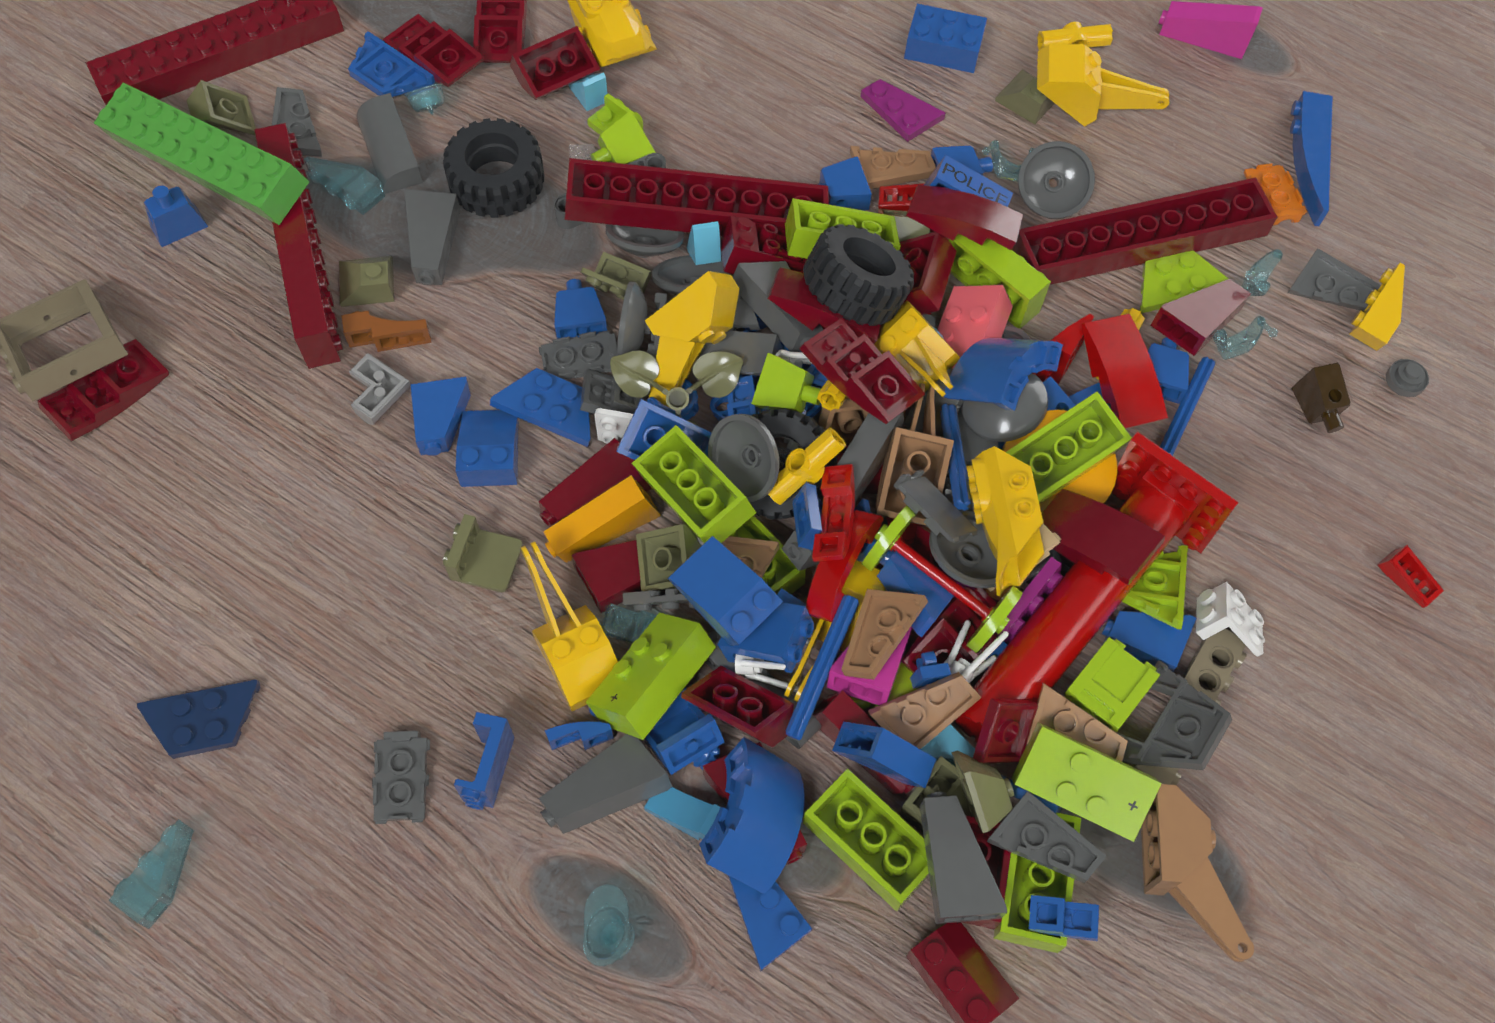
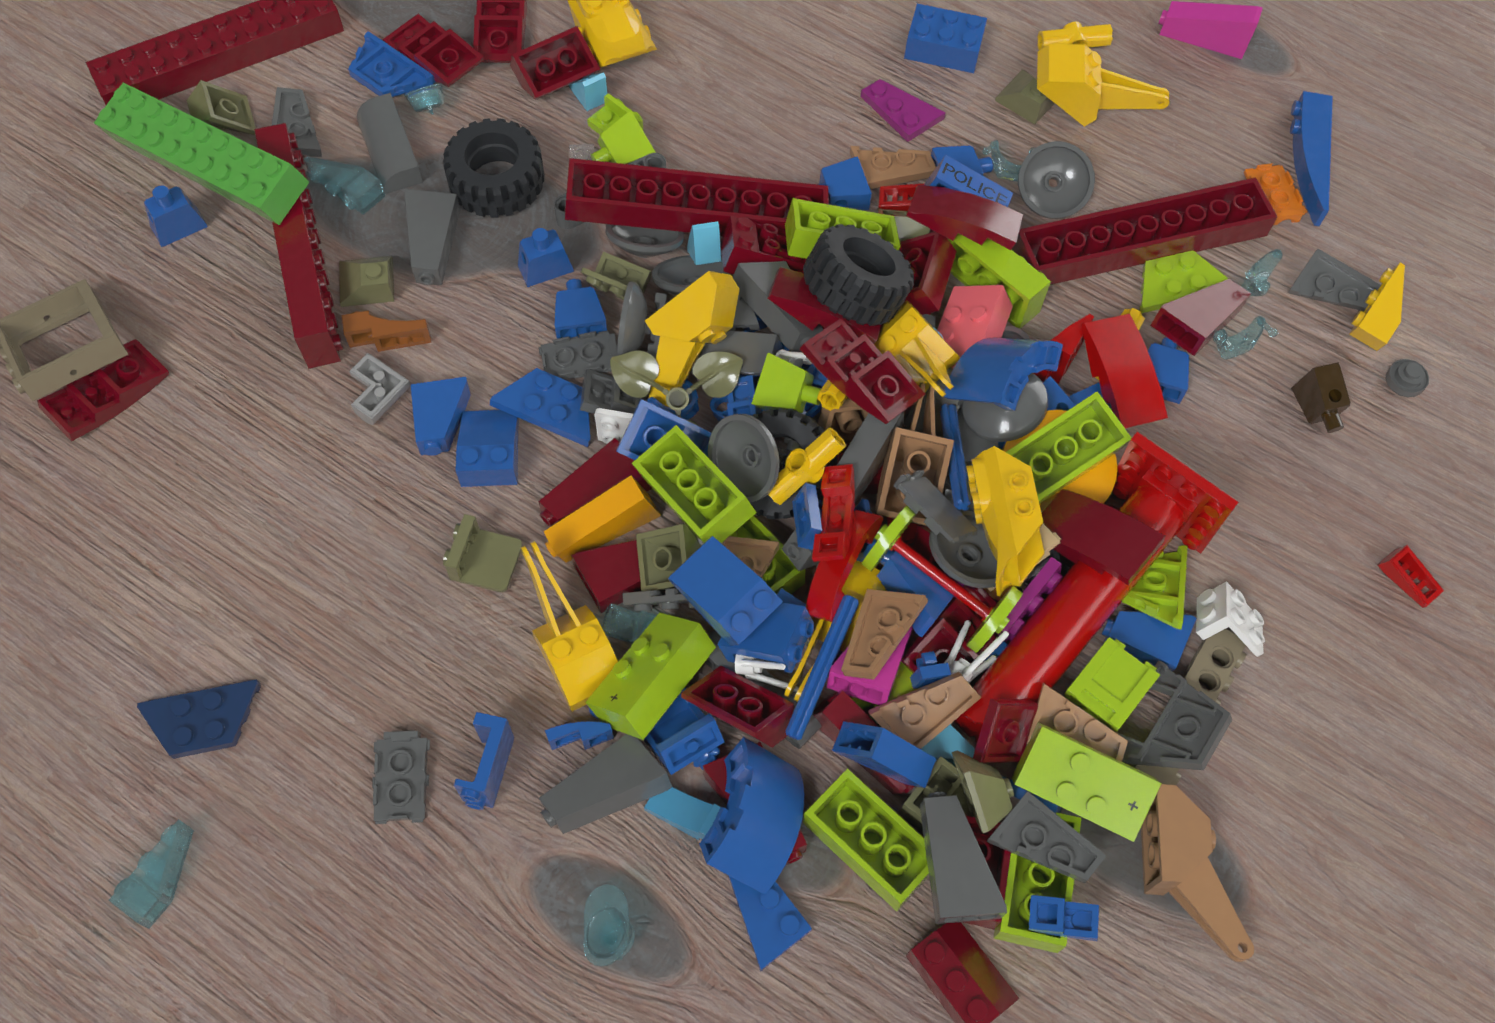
(542, 257): none -> blue torso
(1187, 405): blue axle -> none

